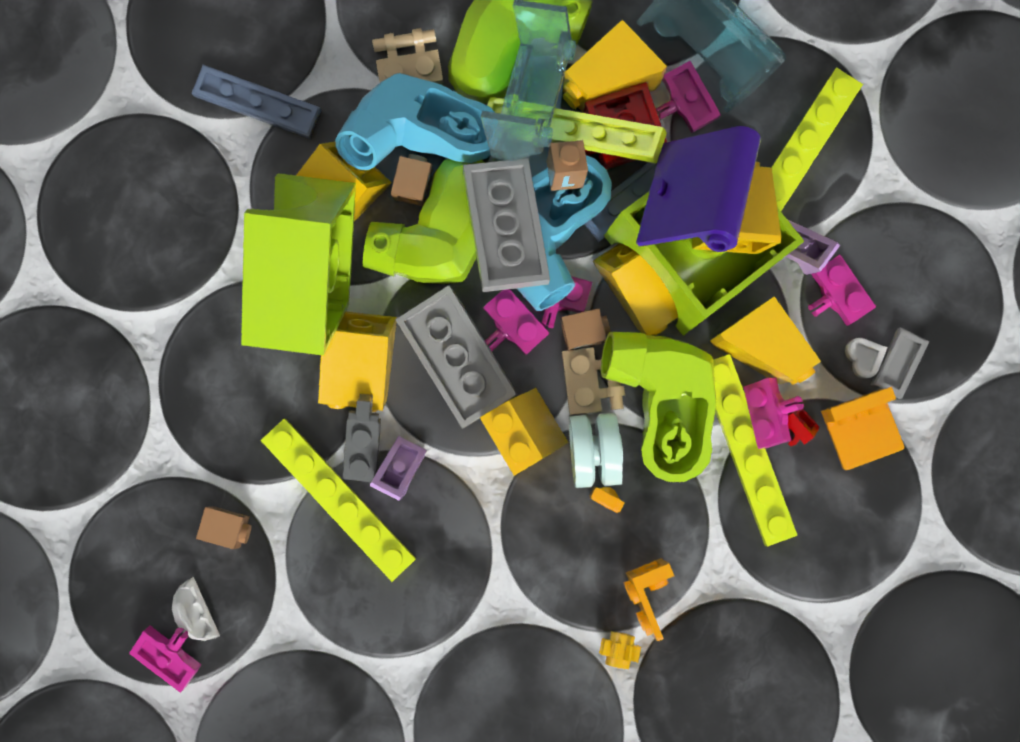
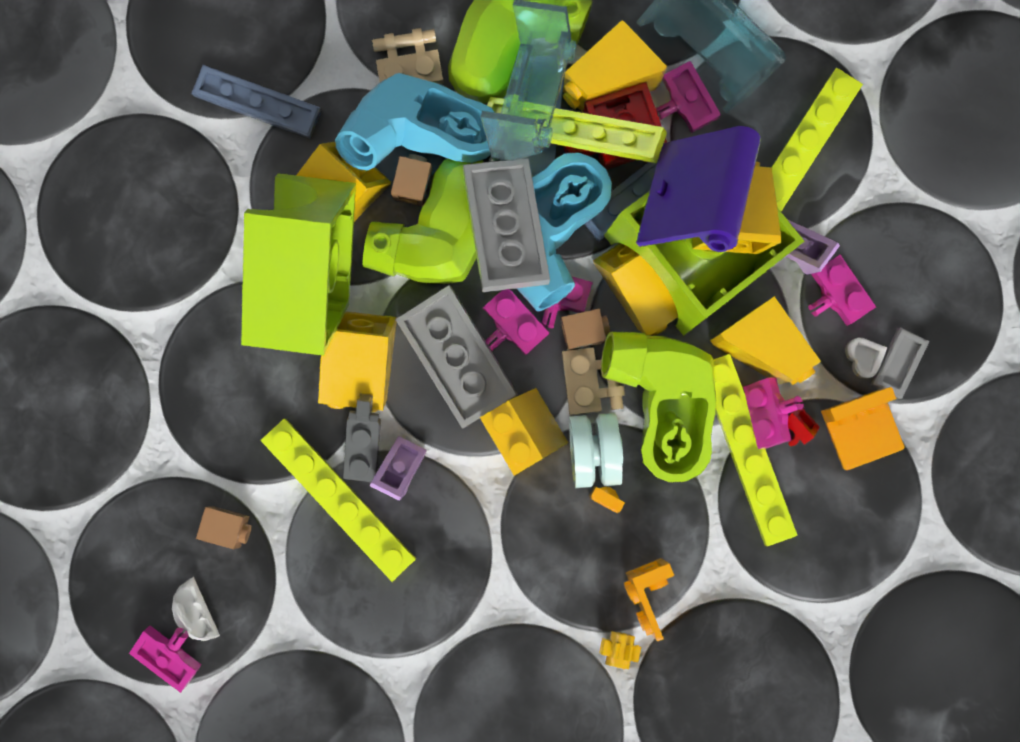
(567, 165): medium nougat brick -> none

